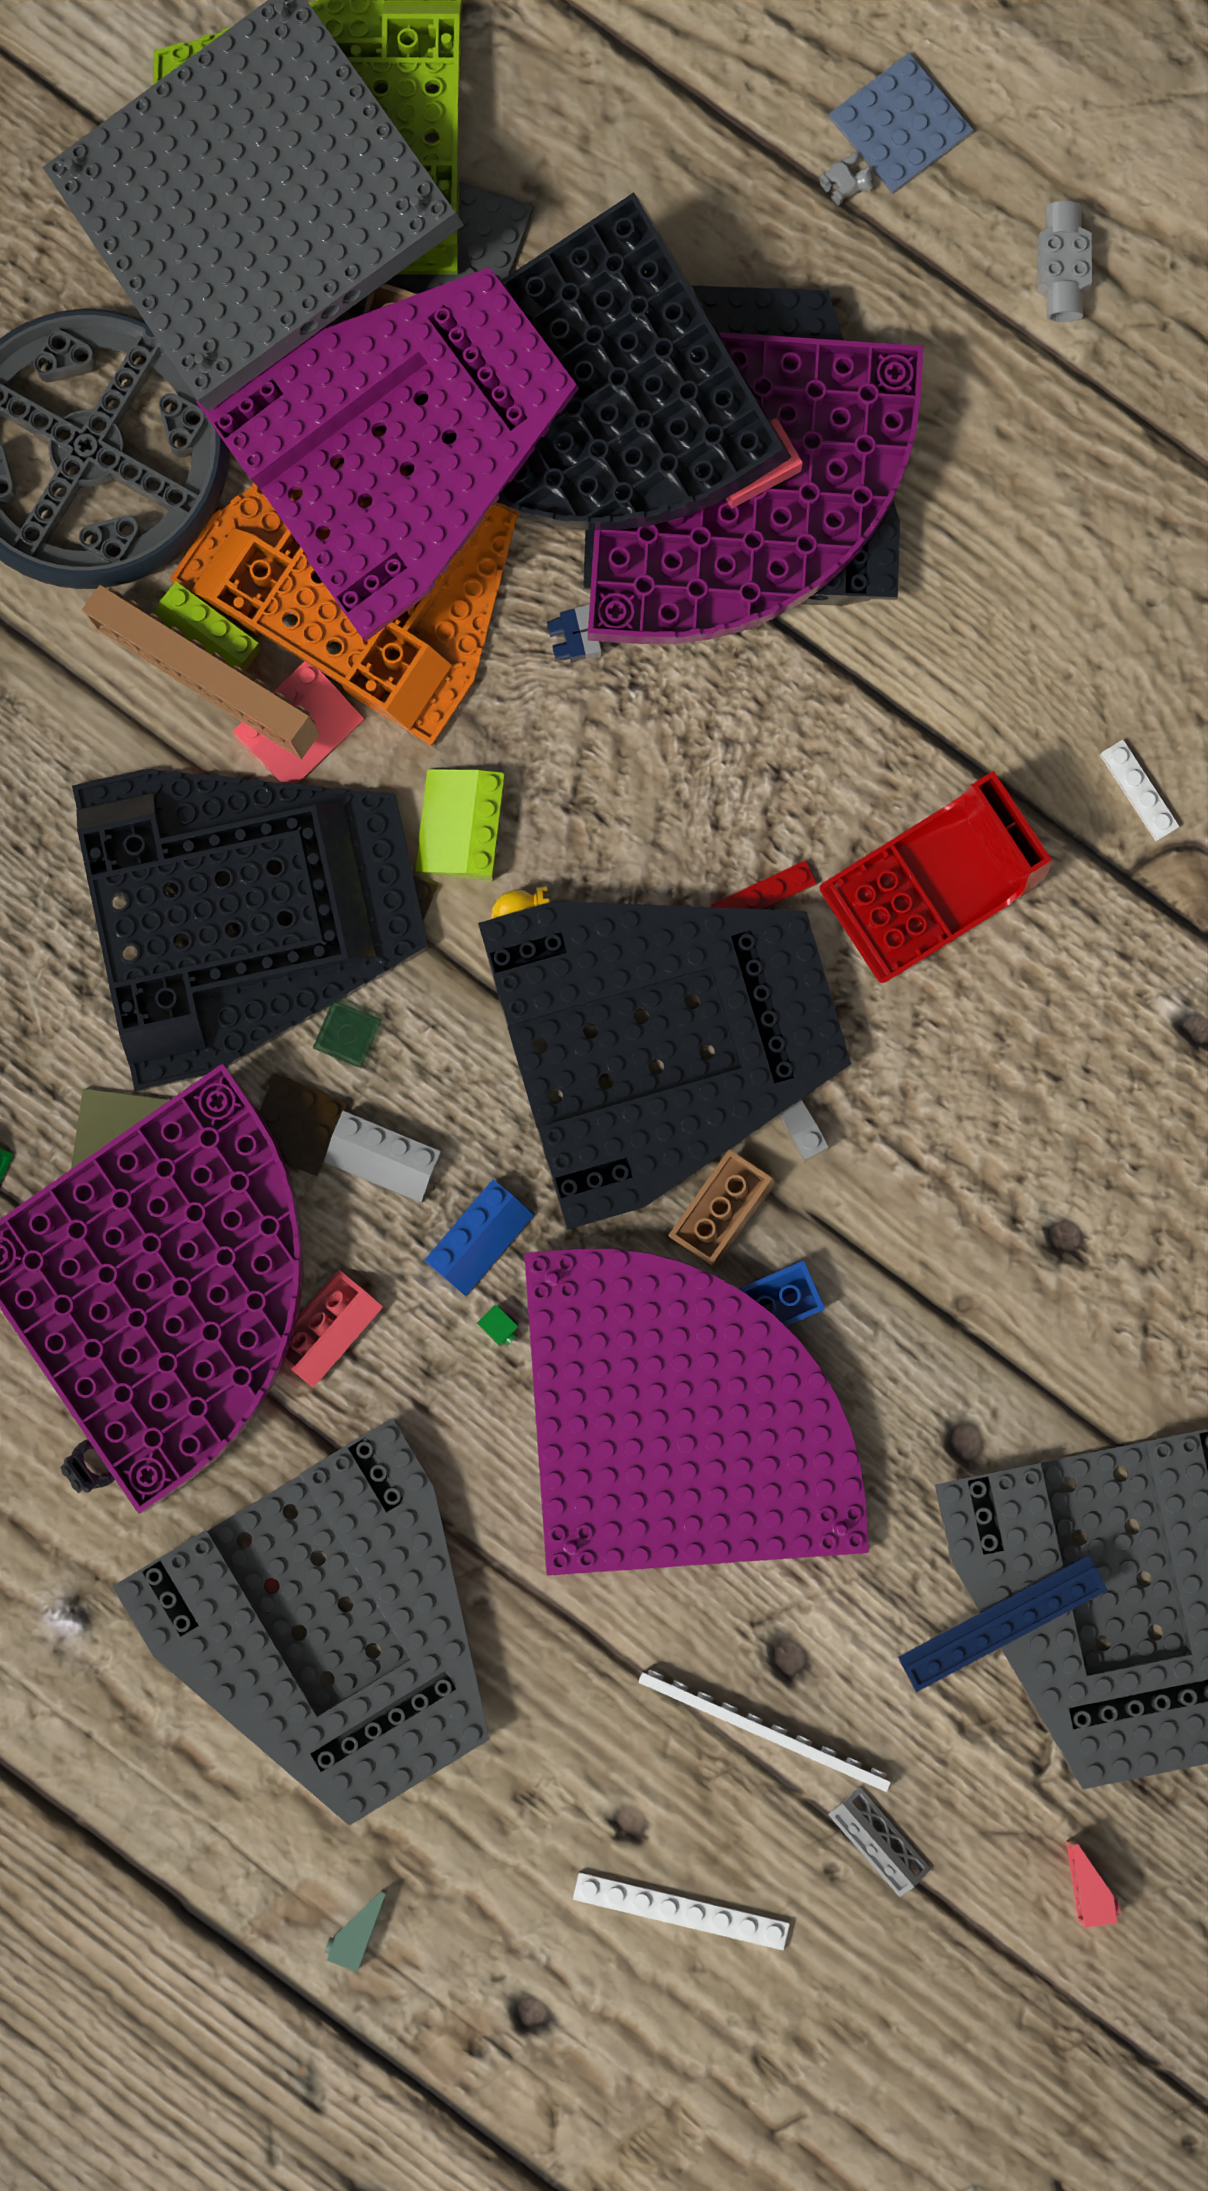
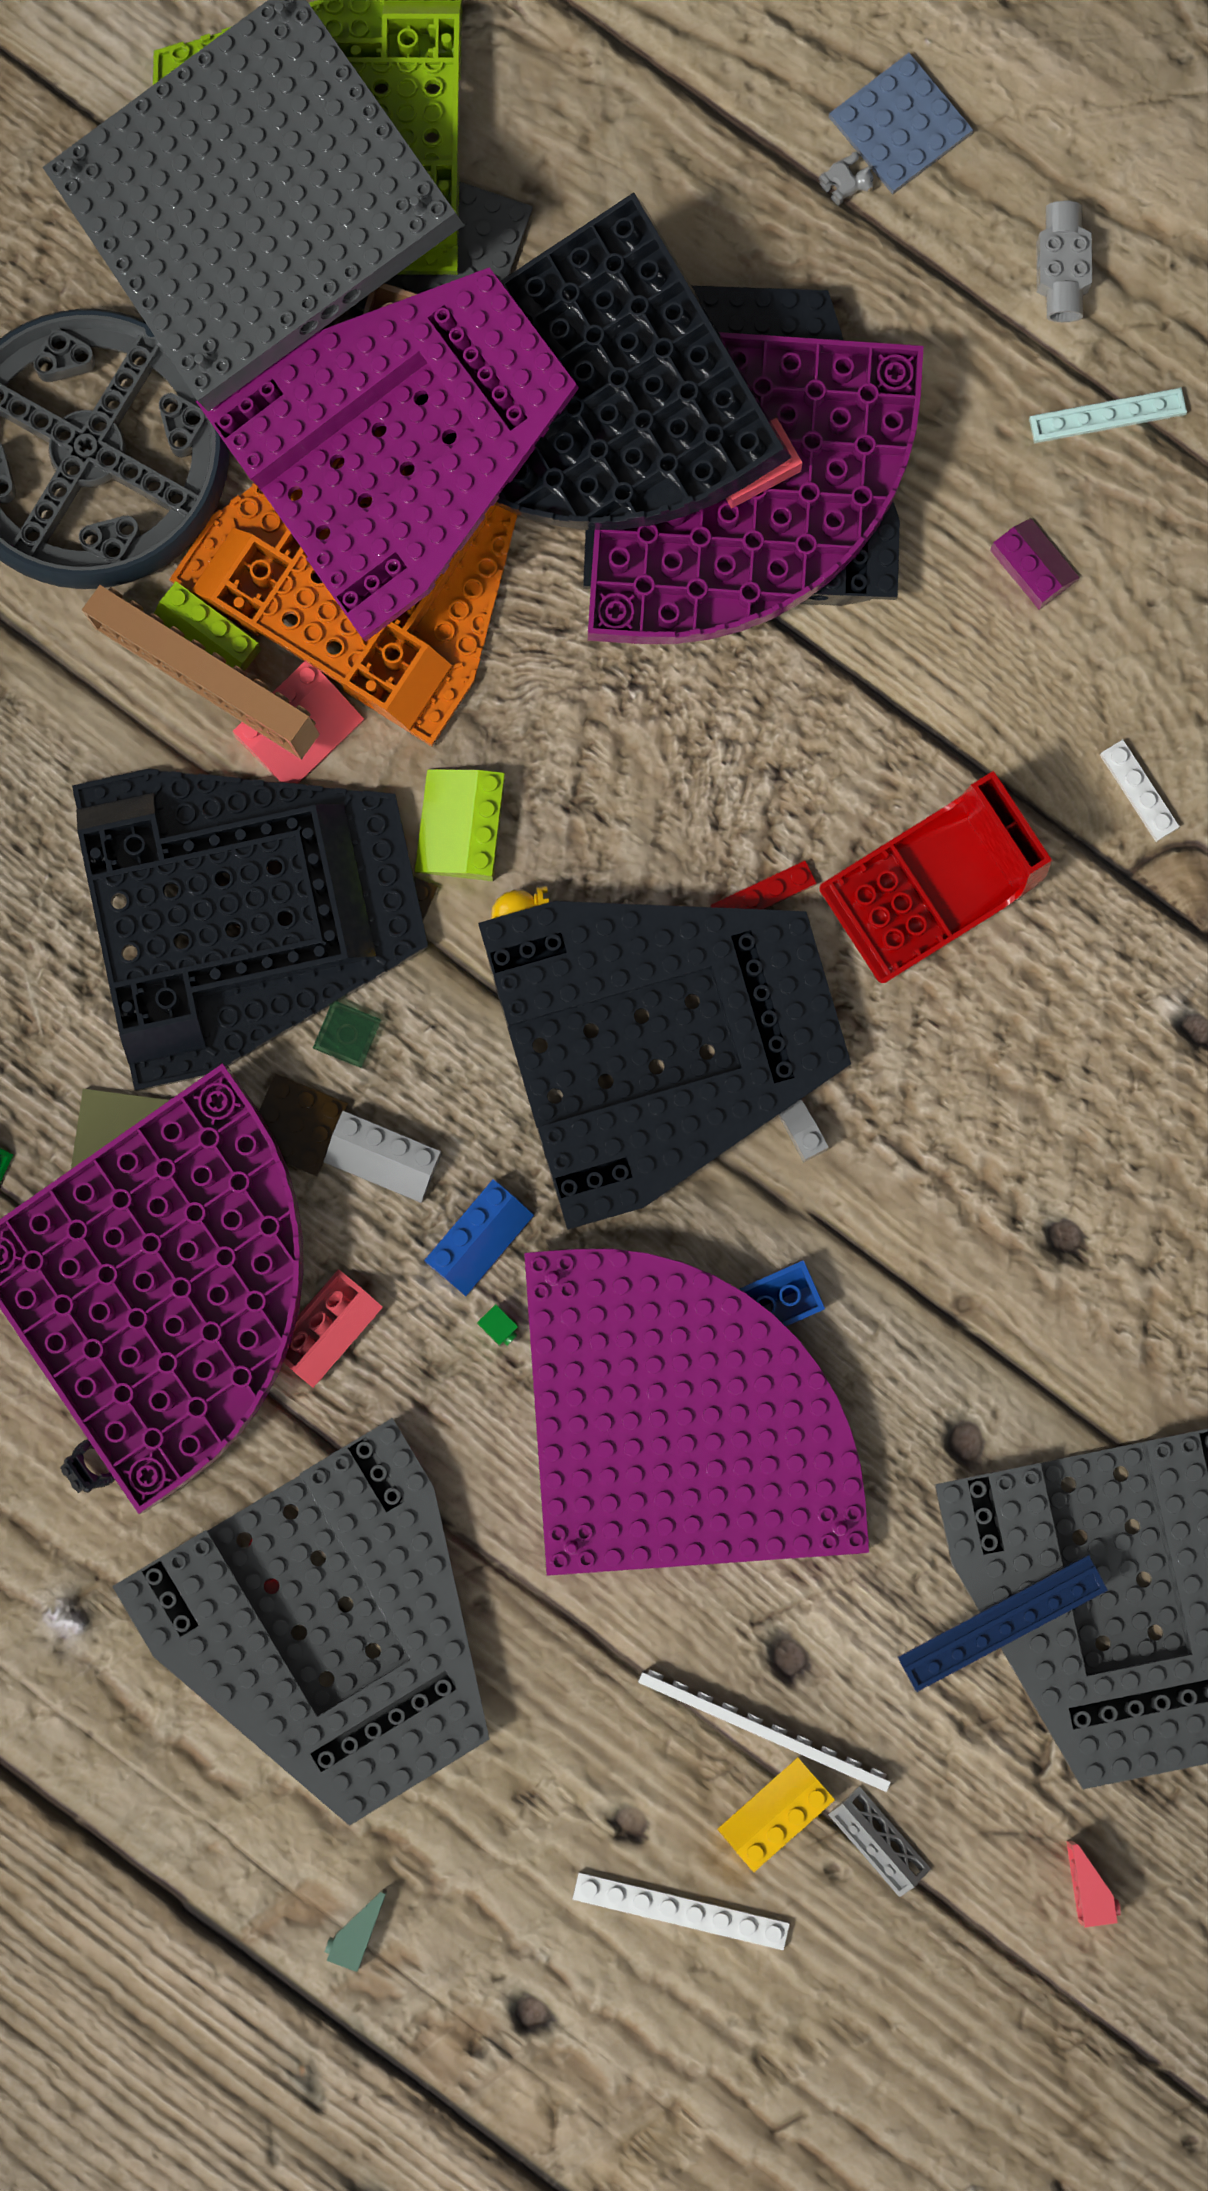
(574, 626): dark blue hips -> none
(722, 1209): medium nougat slope -> none
(775, 1814): none -> yellow slope
(1033, 563): none -> magenta slope
(1107, 415): none -> light aqua tile

